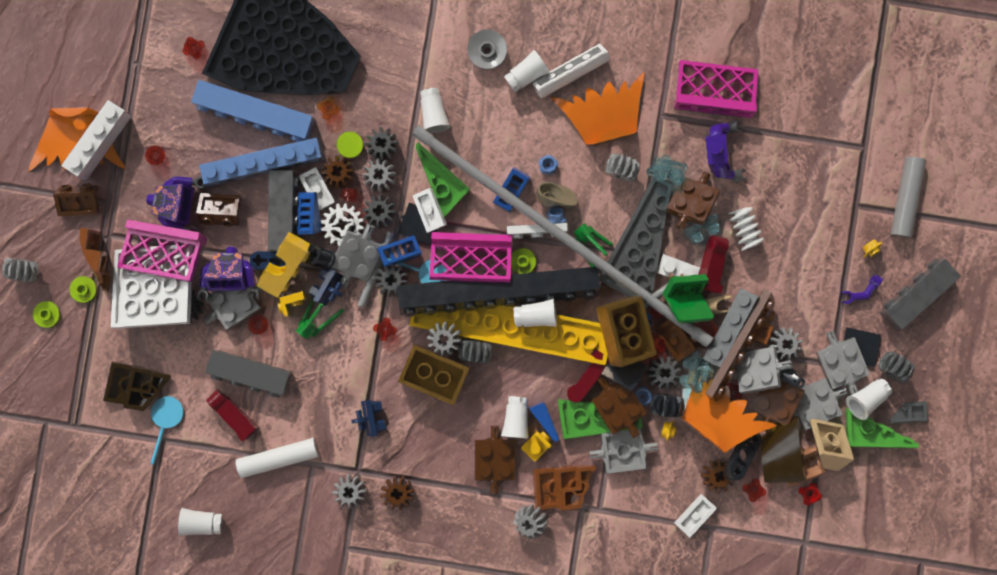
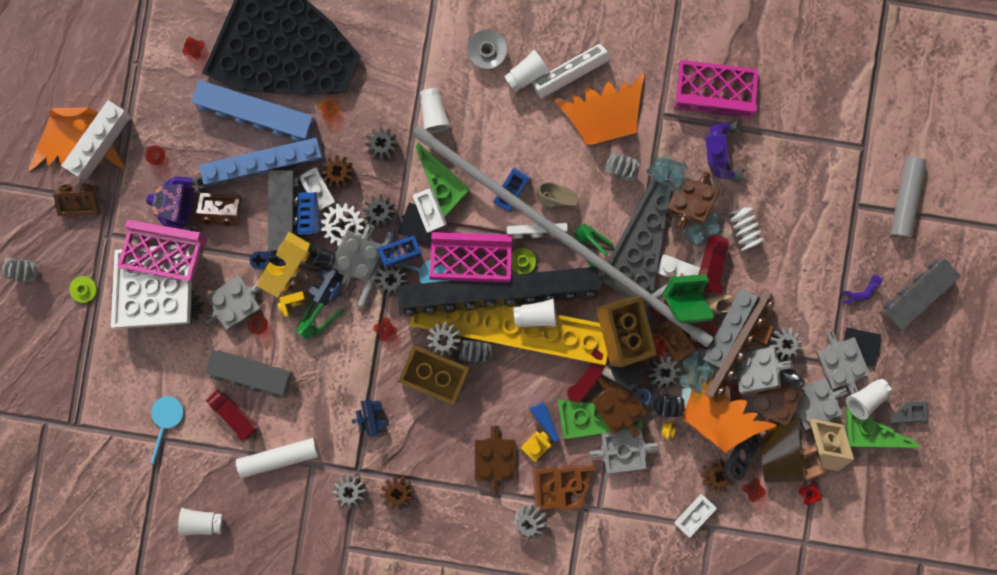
(46, 314): lime piece -> none
(96, 259): dark orange slope -> none
(133, 385): dark brown slope -> none
(226, 273): dark purple torso -> none
(349, 144): lime piece -> none
(350, 195): clear red plate -> none
(372, 175): light grey gear -> none
(516, 418): white plant -> none
(553, 164): medium blue plate -> none
(556, 215): medium blue plate -> none
(872, 248): yellow plate -> none
(896, 367): dark grey gear -> none

